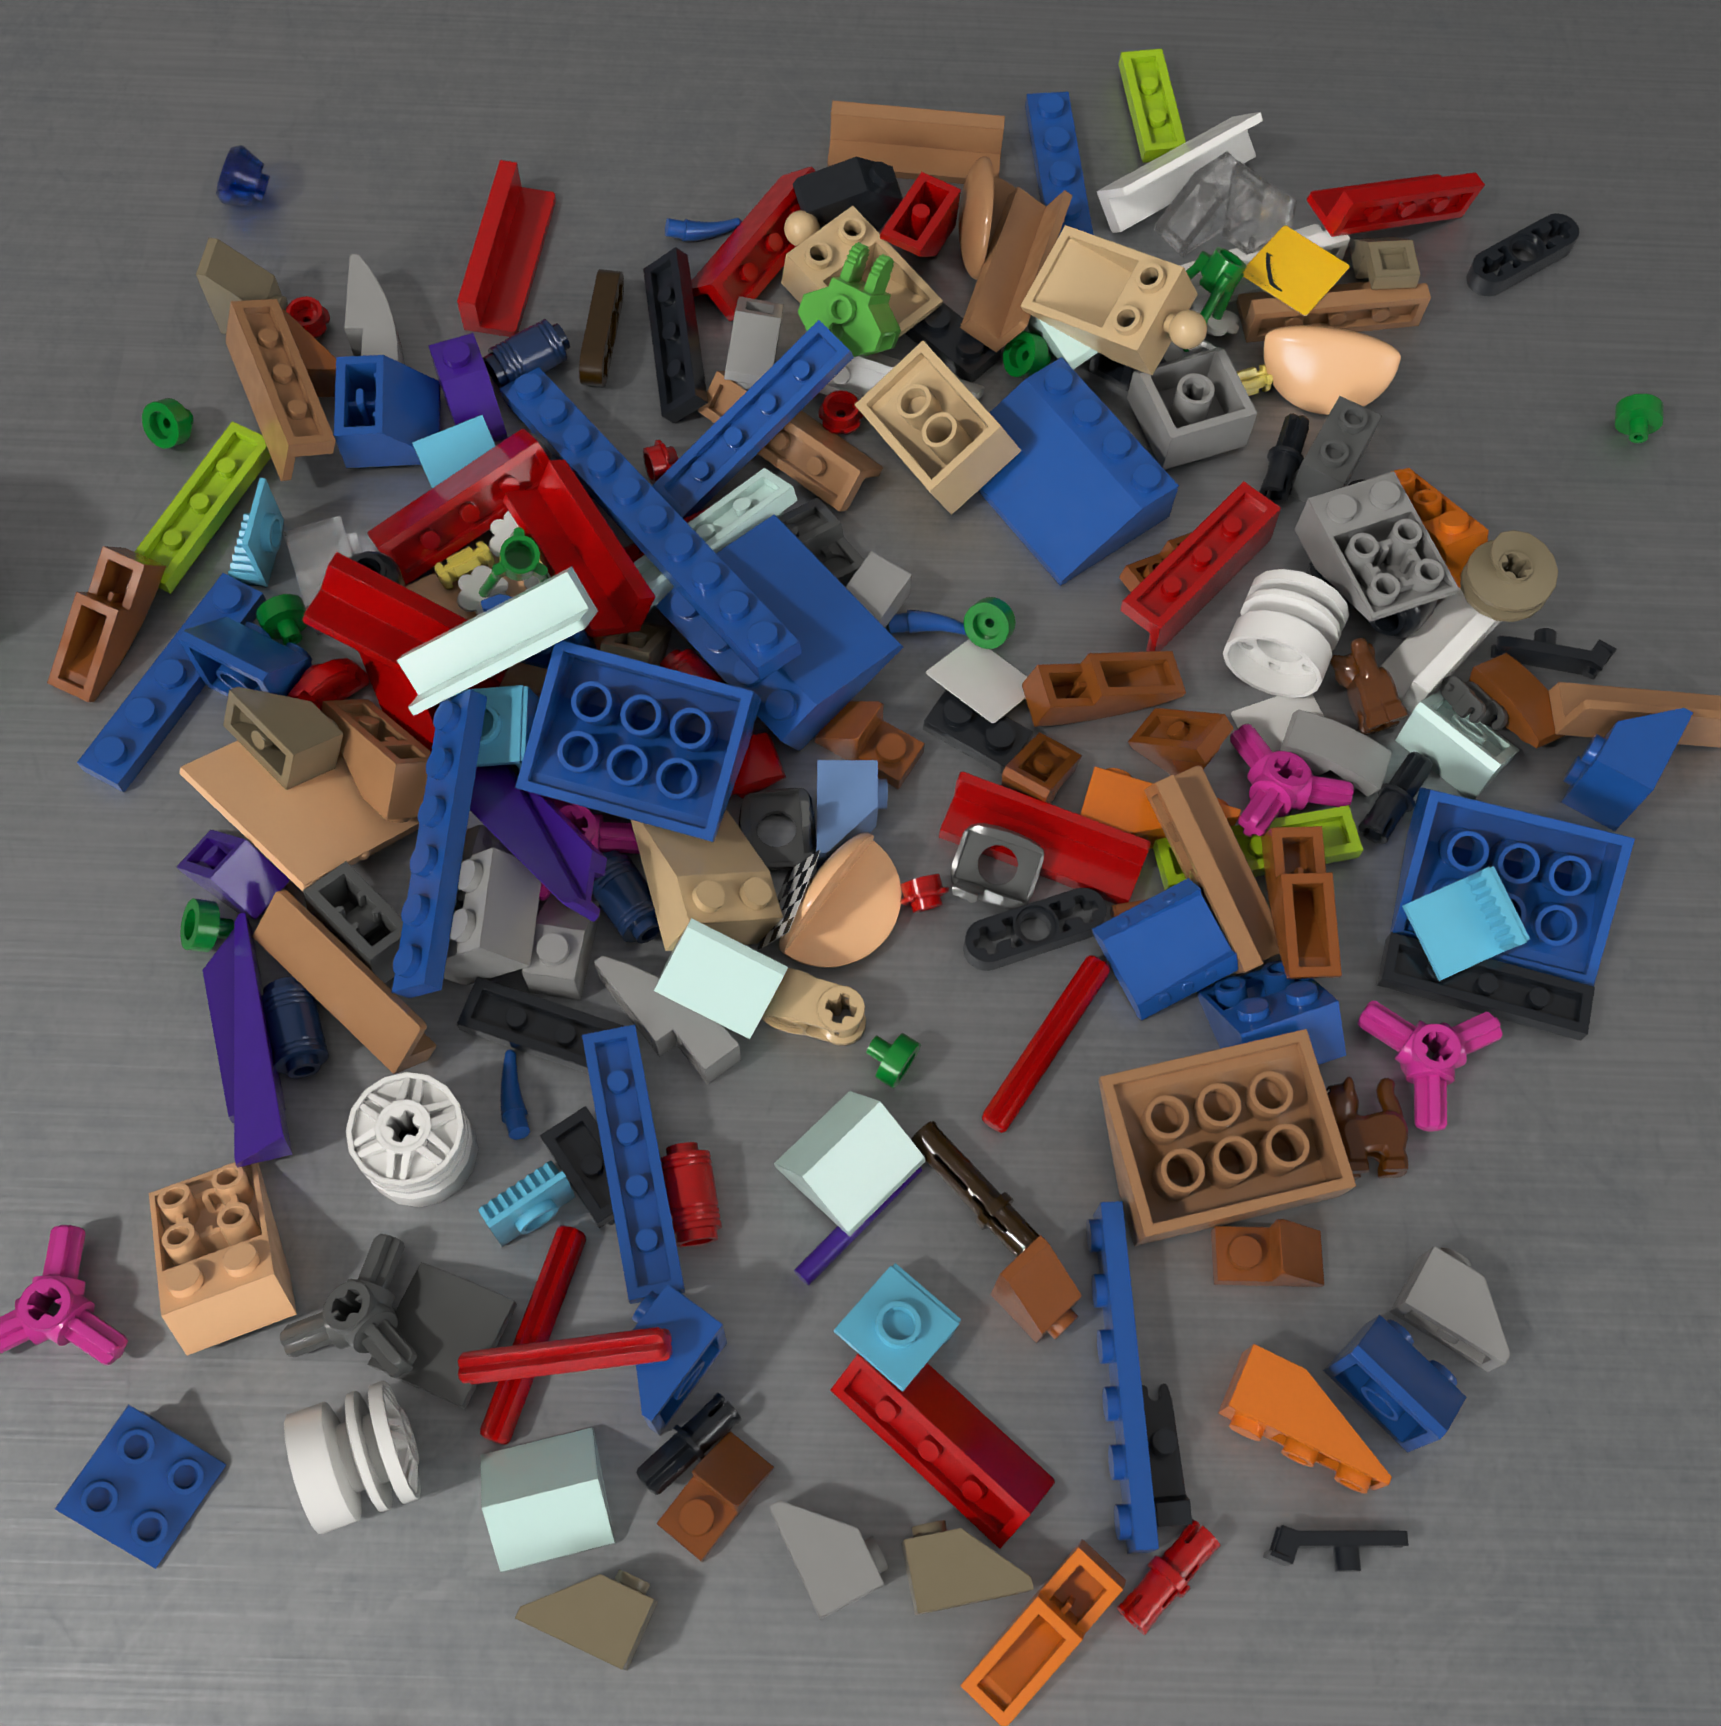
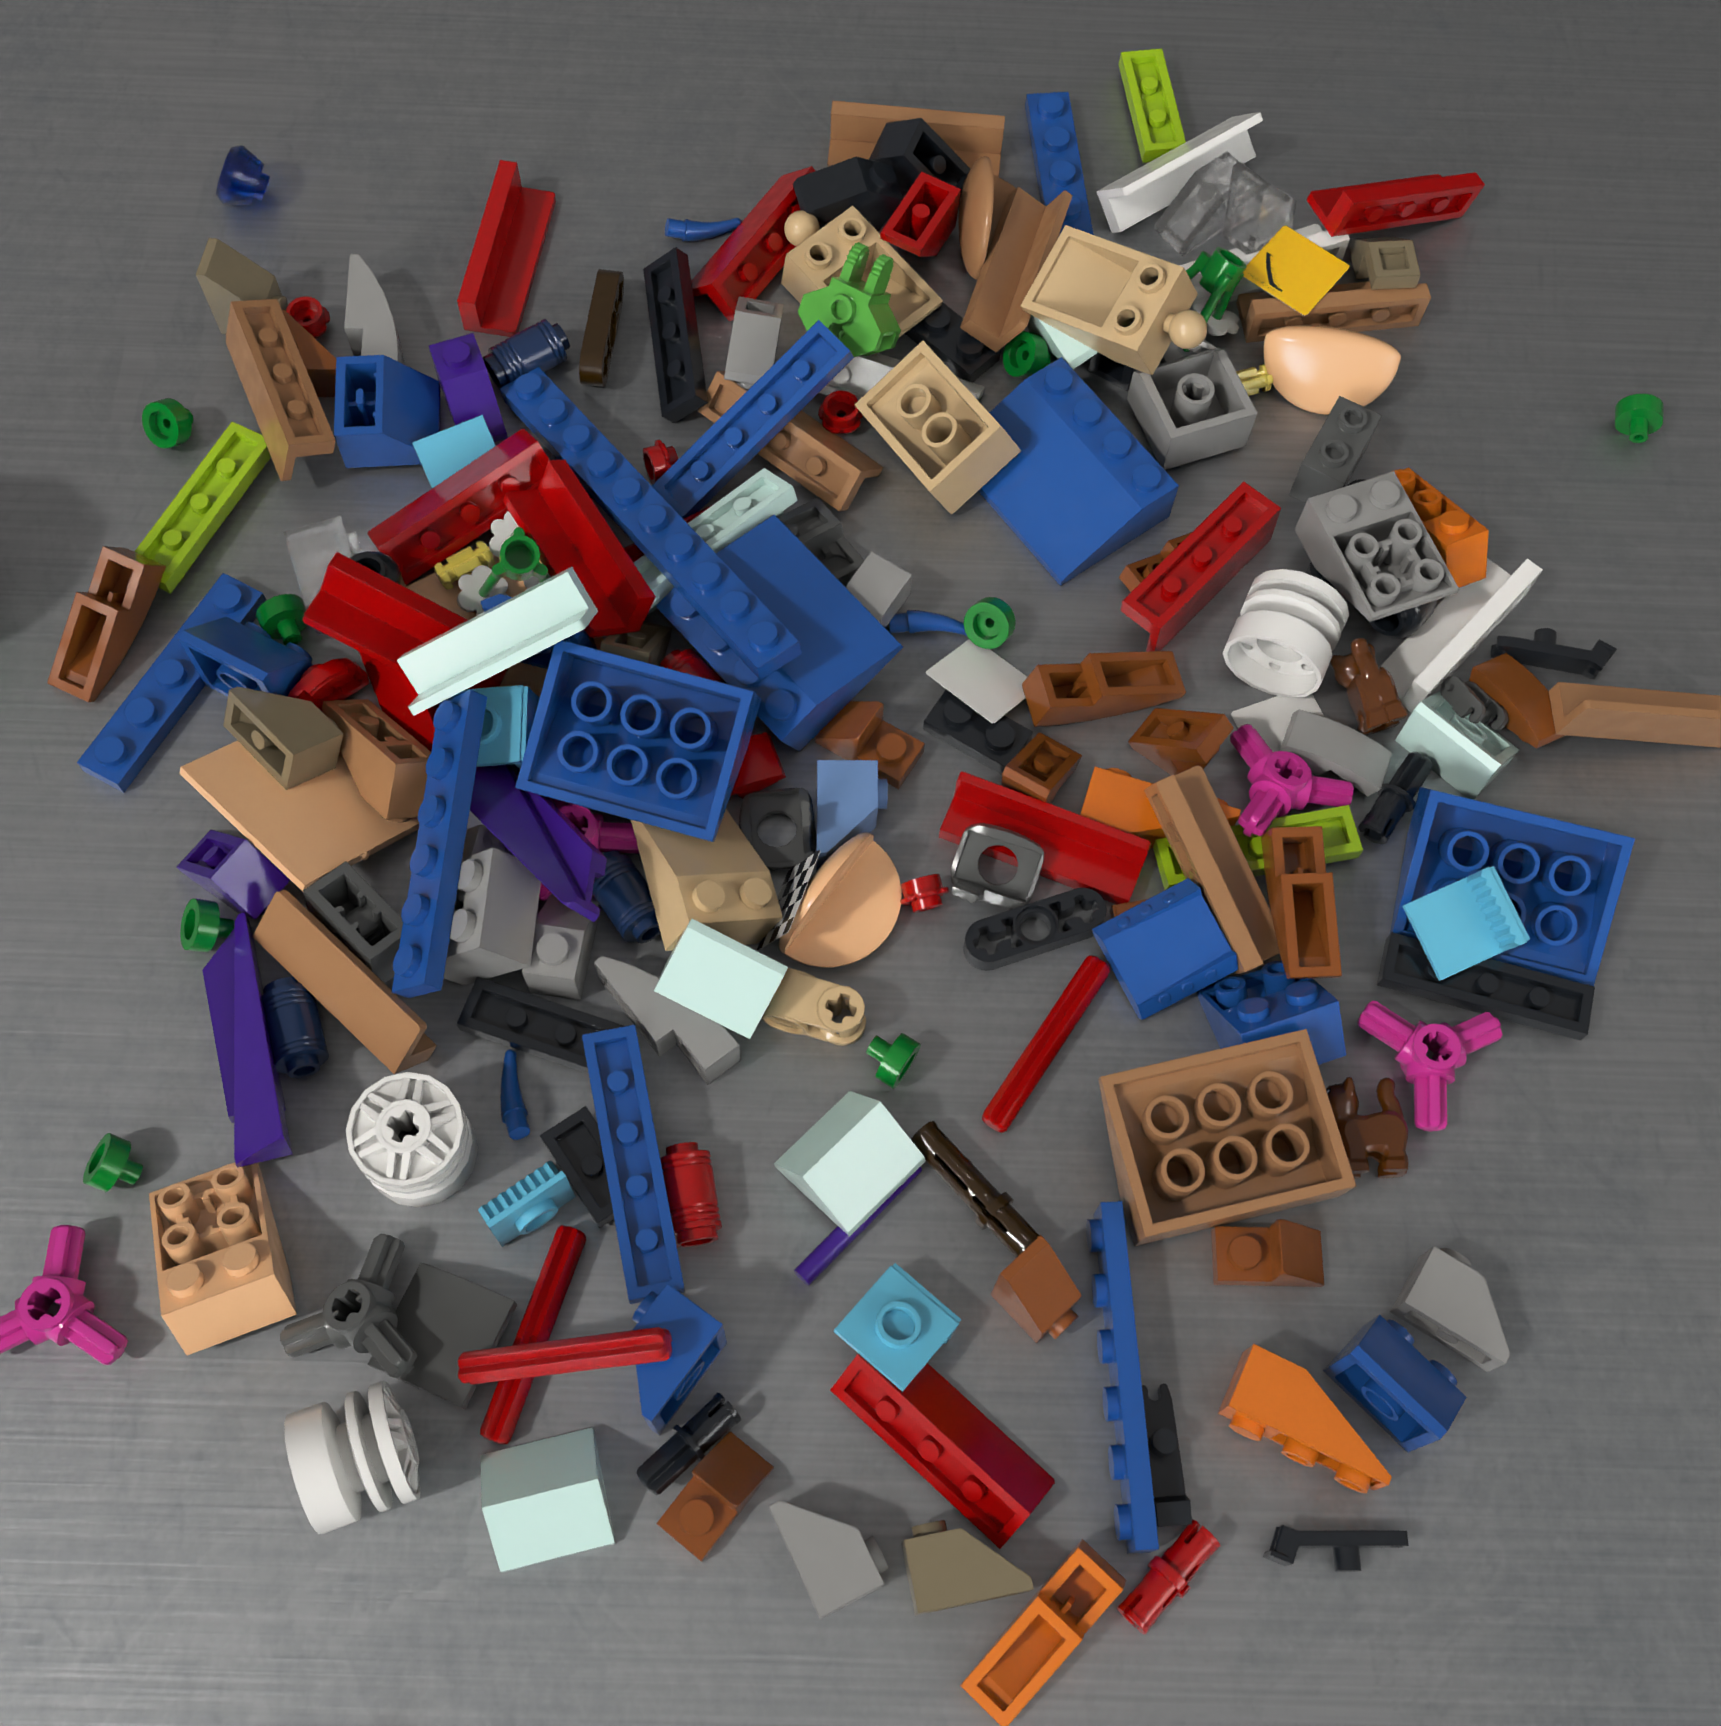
(111, 1163): none -> green tile
(140, 1486): blue hinge -> none
(258, 539): medium azure piece -> none
(596, 1616): dark tan slope -> none
(914, 148): none -> black slope
(1285, 458): black axle -> none
(1509, 577): dark tan piece -> none
(1513, 270): black beam -> none
(1623, 766): blue slope -> none

